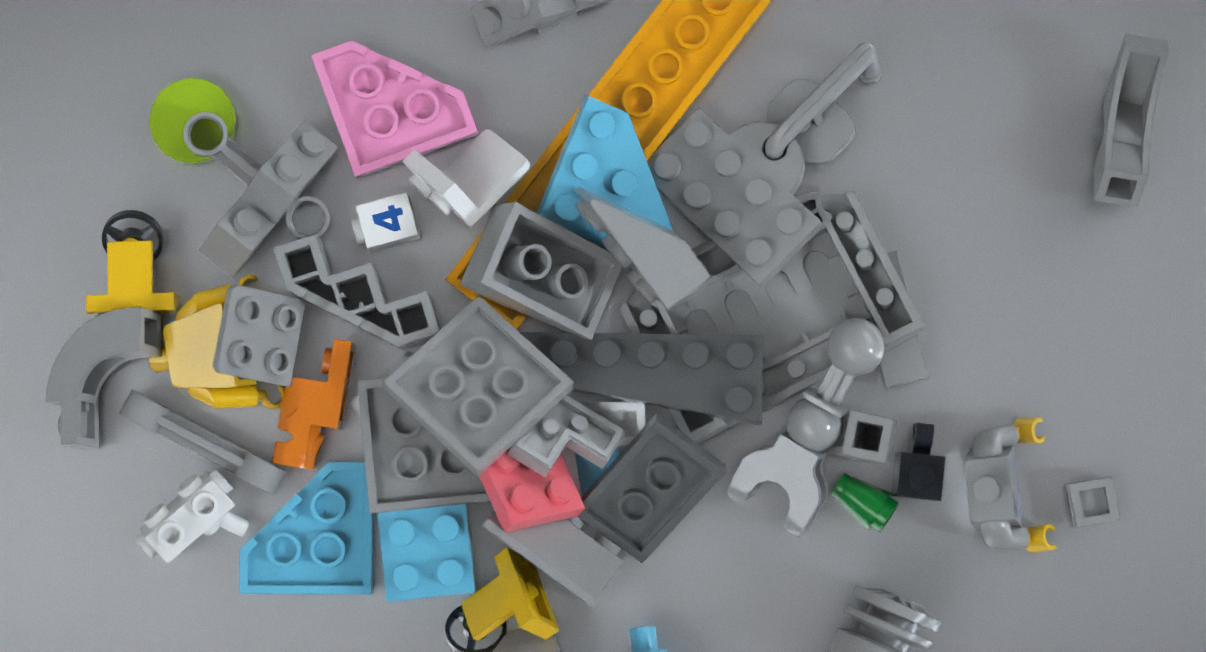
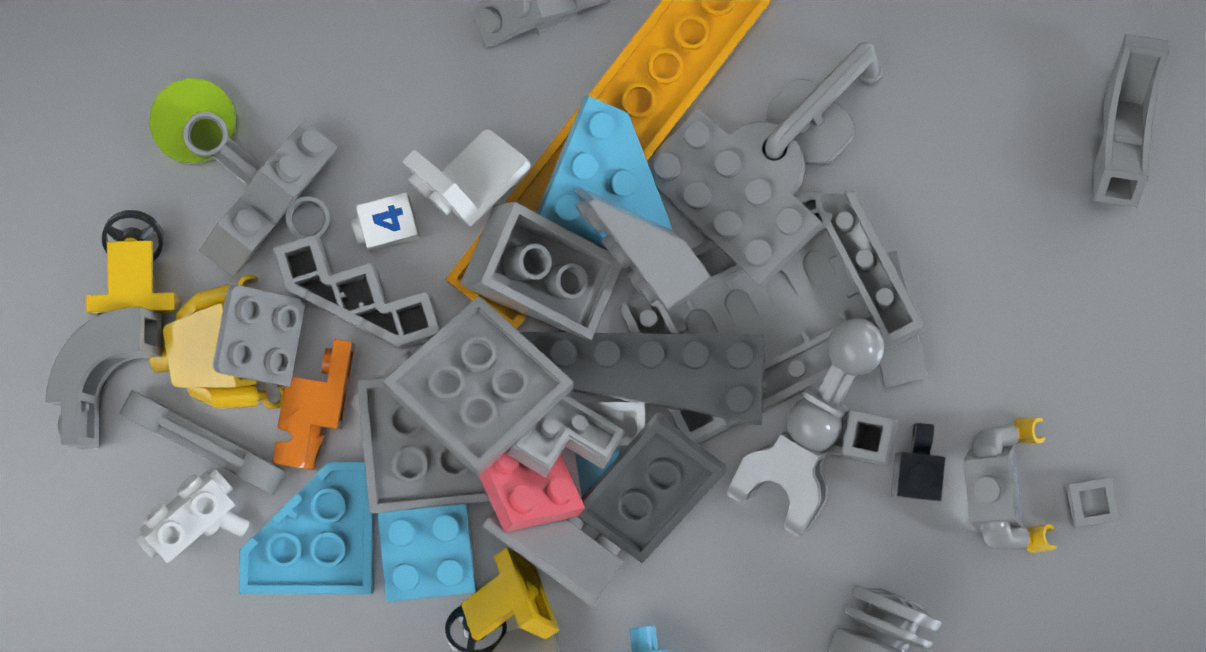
(388, 107): bright pink plate -> none
(865, 501): green cone -> none

